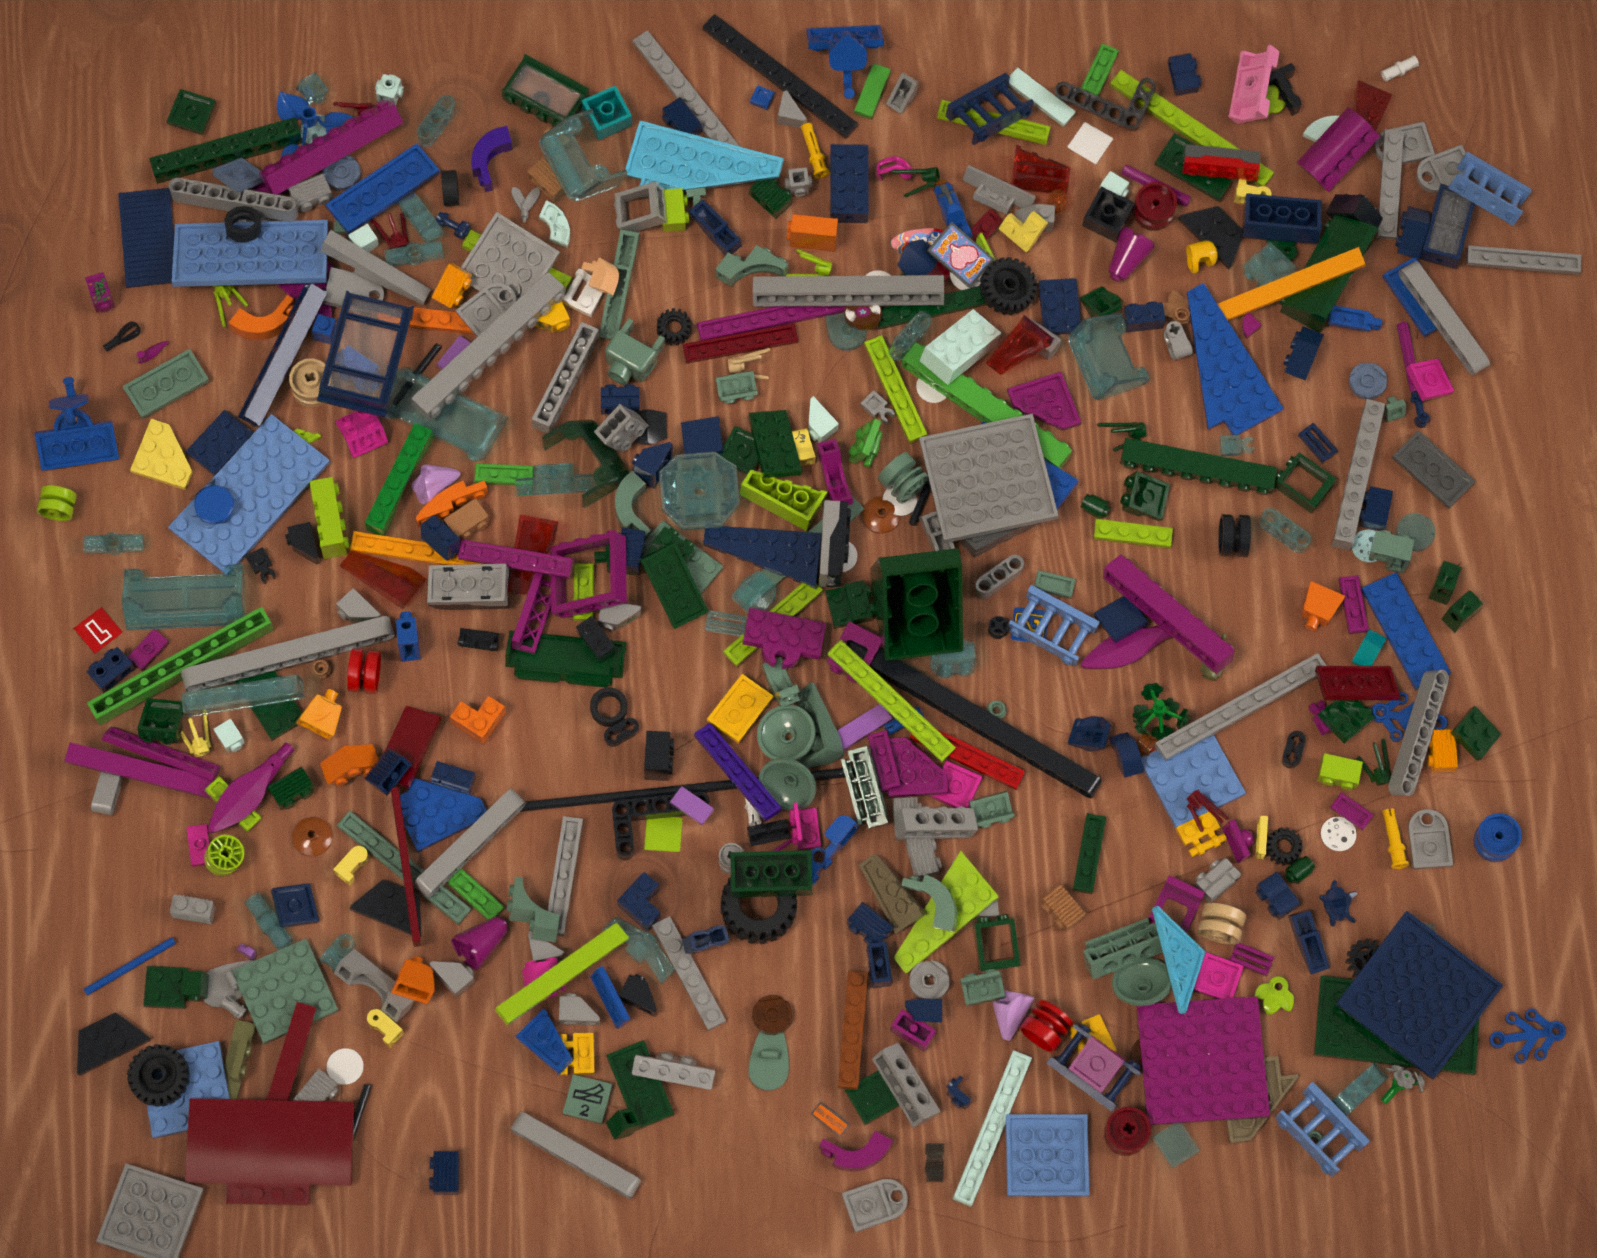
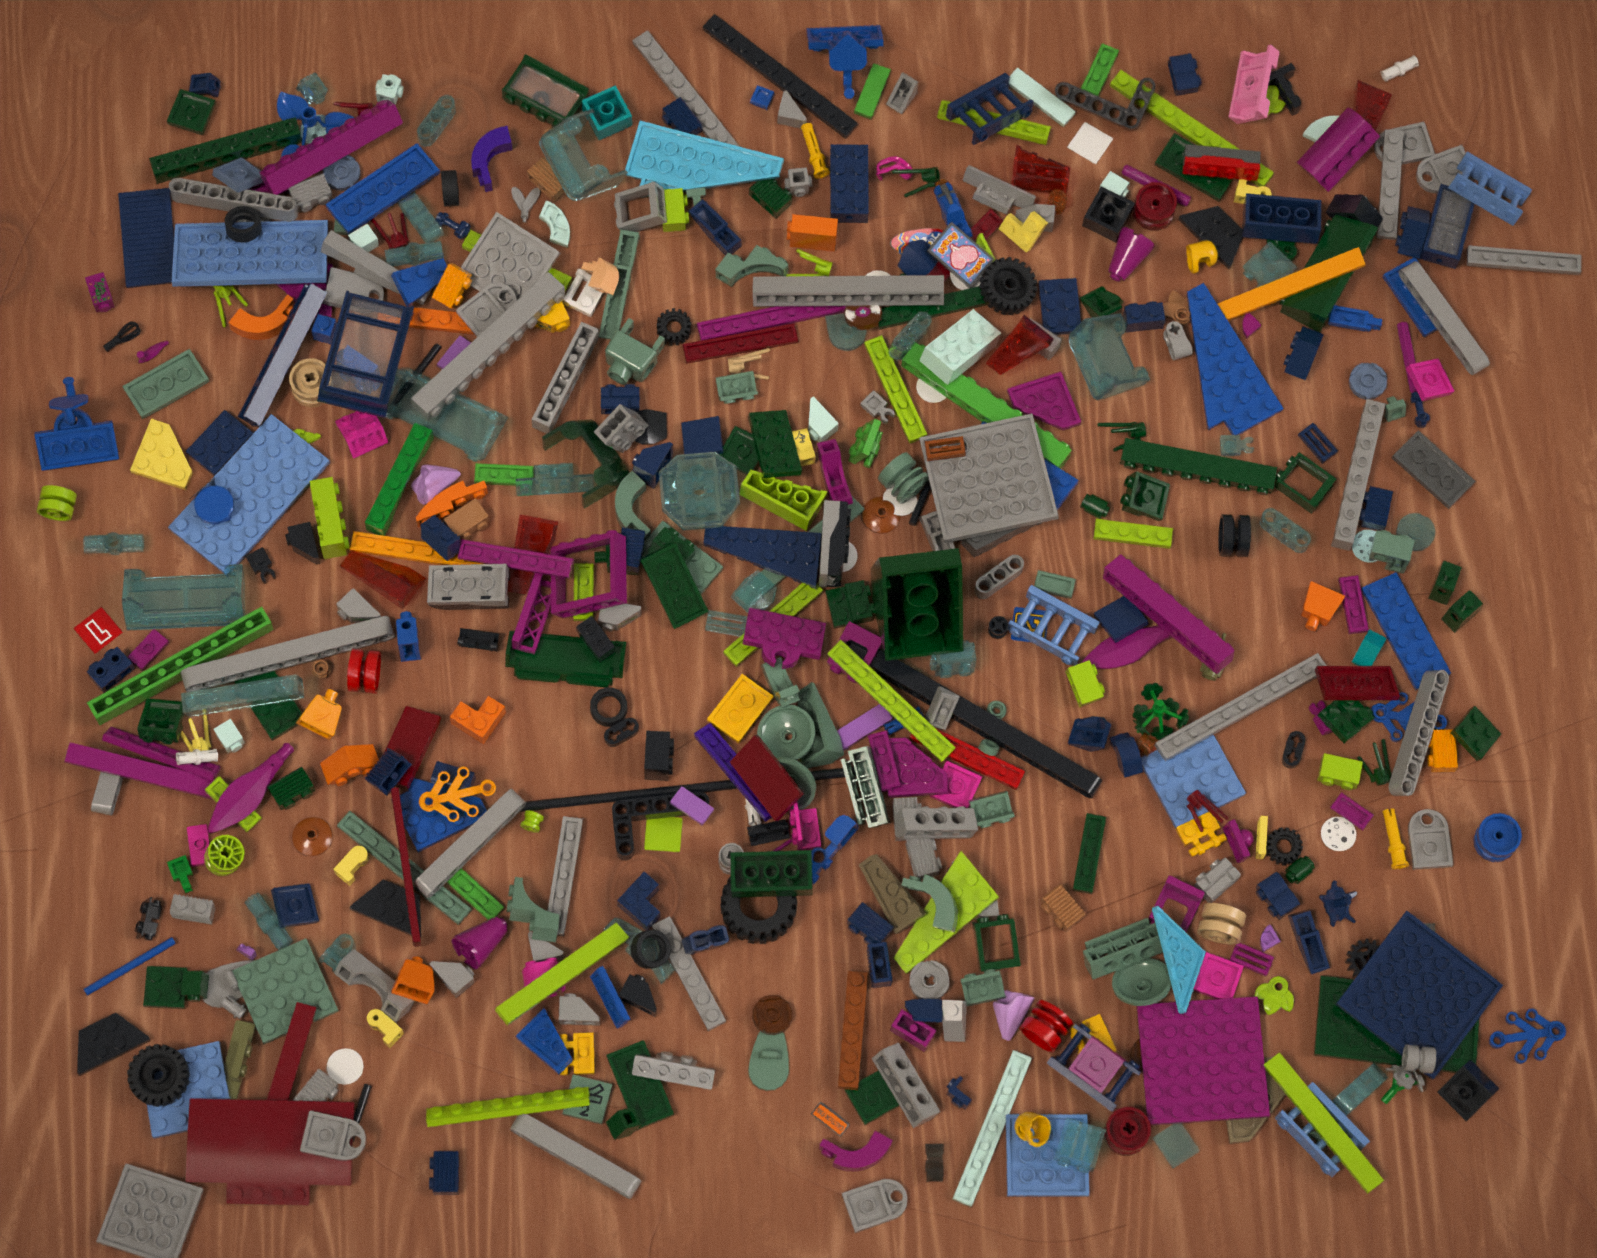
(149, 911): none -> black hinge
(181, 871): none -> green plate
(196, 757): none -> white pin
(205, 84): none -> dark blue bracket
(331, 1136): none -> light grey tile
(418, 280): none -> blue wing
(453, 795): none -> light orange plant
(507, 1106): none -> lime plate
(532, 821): none -> lime wheel
(636, 951): none -> black tyre
(766, 777): none -> dark red tile
(941, 708): none -> light grey slope
(945, 452): none -> dark orange tile
(954, 1020): none -> light grey slope
(989, 747): none -> sand green tile
(1035, 1121): none -> yellow helmet
(1079, 1145): none -> clear light blue brick
(1085, 683): none -> lime brick
(1268, 938): none -> medium lavender tile
(1323, 1123): none -> lime tile
(1416, 1058): none -> light grey wheel
(1468, 1090): none -> black brick

